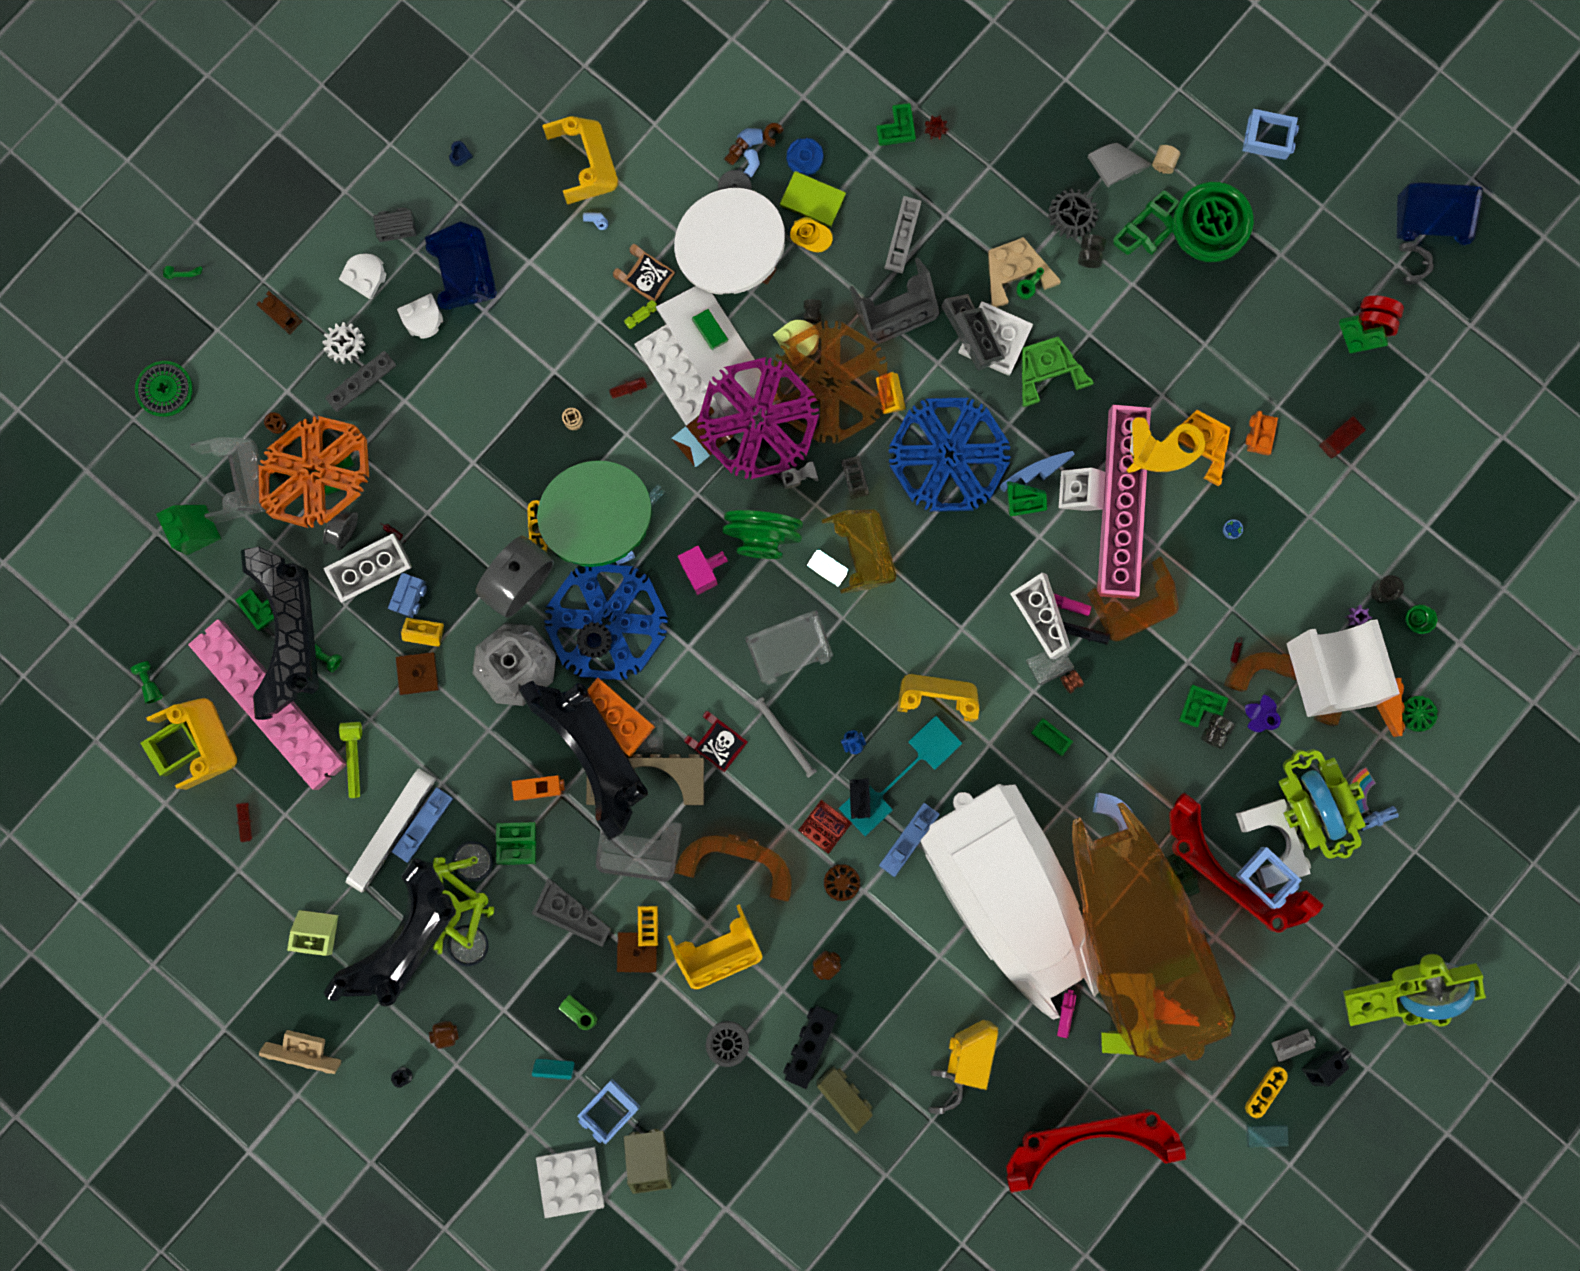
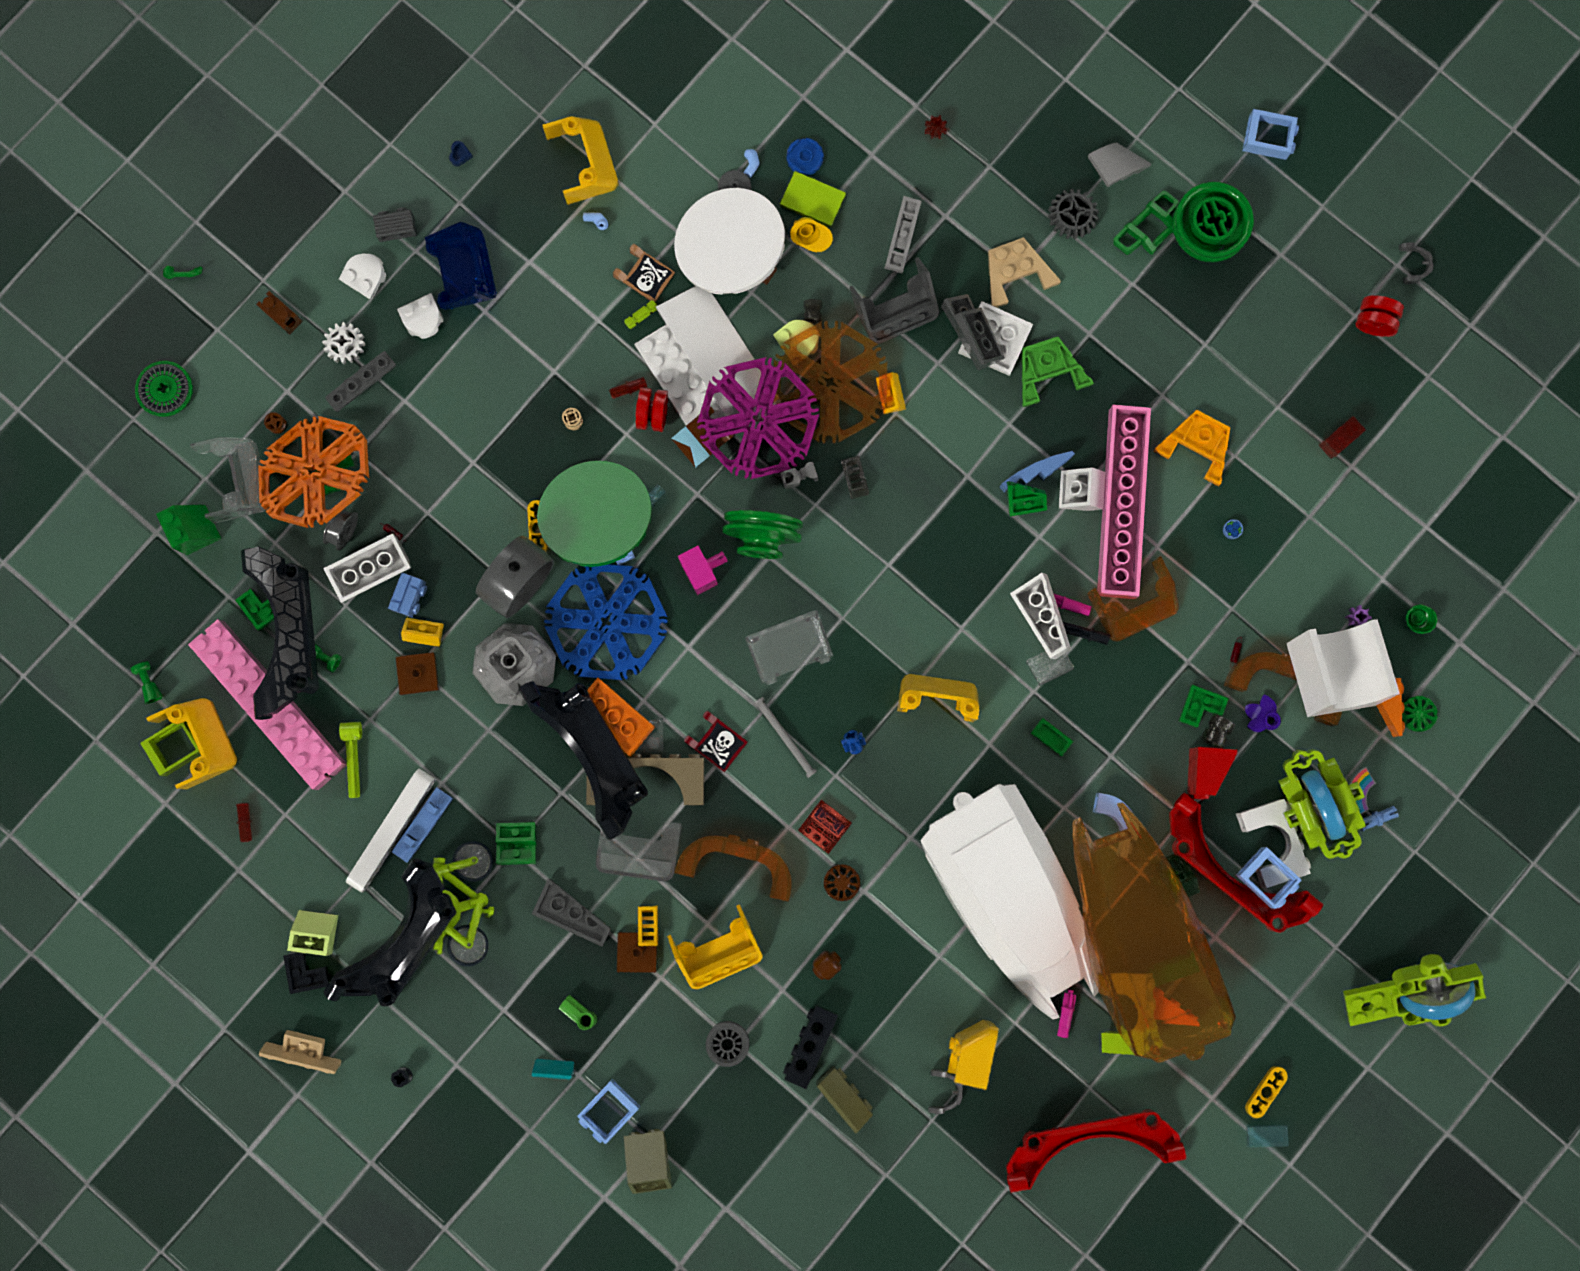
(302, 979): none -> black plate
(443, 1034): reddish brown head -> none
(538, 788): orange brick -> none
(570, 1182): white plate -> none
(602, 648): black tyre -> none
(651, 409): none -> red wheel
(710, 329): green tile -> none
(751, 137): reddish brown piece -> none
(828, 567): slope -> none
(859, 798): black hinge -> none
(867, 547): clear yellow windscreen -> none
(901, 130): green plate -> none
(909, 840): medium blue hinge -> none
(934, 745): teal hinge -> none
(939, 439): blue plate -> none
(1029, 284): green plate -> none
(1072, 681): copper wheel -> none
(1091, 252): clear smoke wheel -> none
(1164, 455): yellow animal -> none
(1166, 159): tan piece -> none
(1208, 770): none -> red slope
(1262, 433): orange bracket -> none
(1293, 1045): light grey hinge -> none
(1327, 1067): black torso -> none
(1360, 339): green plate -> none
(1387, 589): clear smoke wheel -> none
(1439, 211): clear blue windscreen -> none

